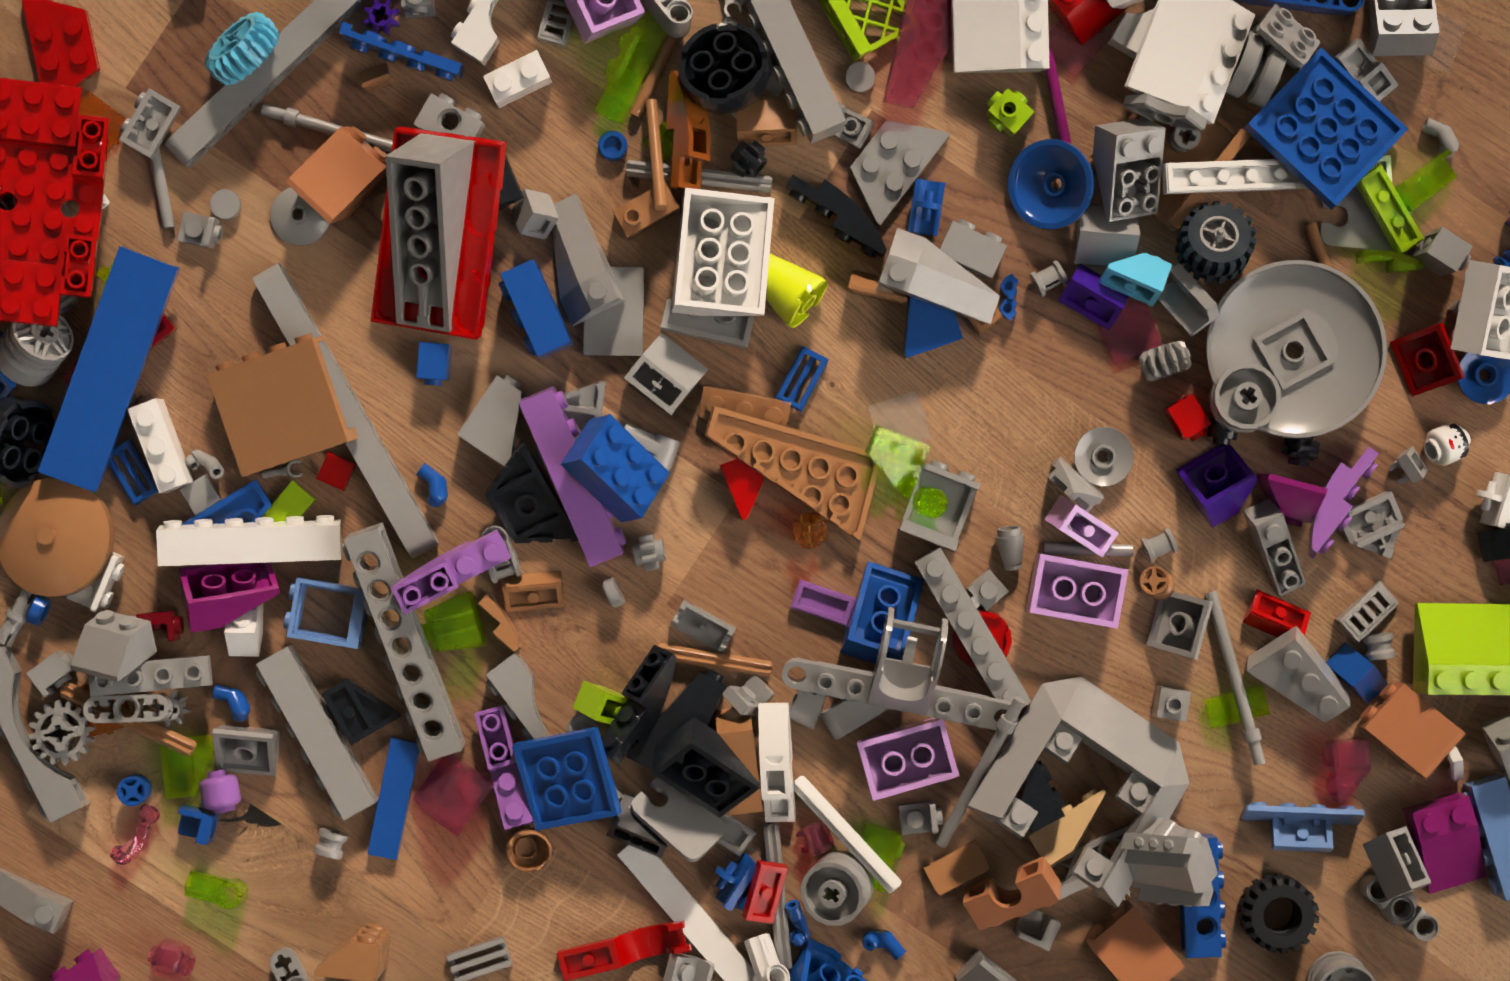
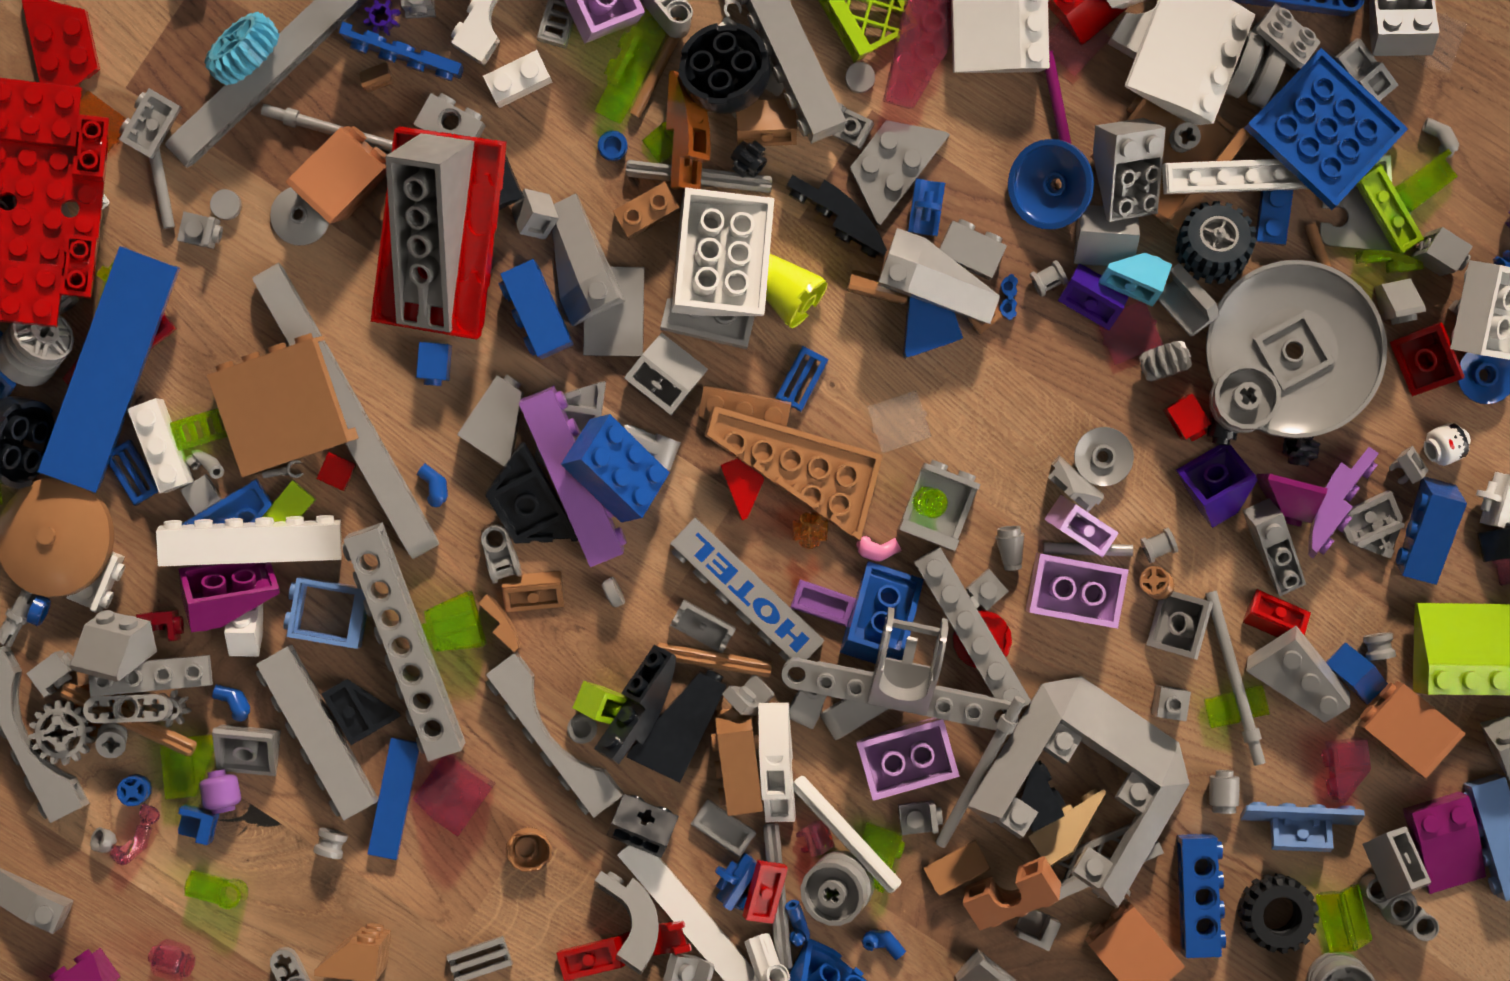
(102, 840): none -> light grey hinge
(113, 733): none -> light grey wheel
(179, 435): none -> clear neon green slope
(449, 570): medium lavender slope -> none
(500, 759): medium lavender slope -> none
(567, 778): blue plate -> none
(643, 915): none -> light grey arch
(649, 552): light grey gear -> none
(655, 154): medium nougat bar -> none
(679, 823): light grey piece -> none
(703, 768): black slope -> none
(746, 591): none -> light grey brick
(875, 551): none -> bright pink arm
(897, 457): clear neon green wing -> none
(1016, 104): lime brick -> none
(1152, 108): light grey tile -> none
(1171, 864): light grey slope -> none
(1224, 792): none -> light grey brick
(1274, 217): none -> blue plate
(1344, 919): none -> clear neon green panel
(1367, 626): light grey slope -> none
(1399, 301): none -> light grey slope
(1431, 530): none -> blue wedge
(1456, 768): white tile -> none

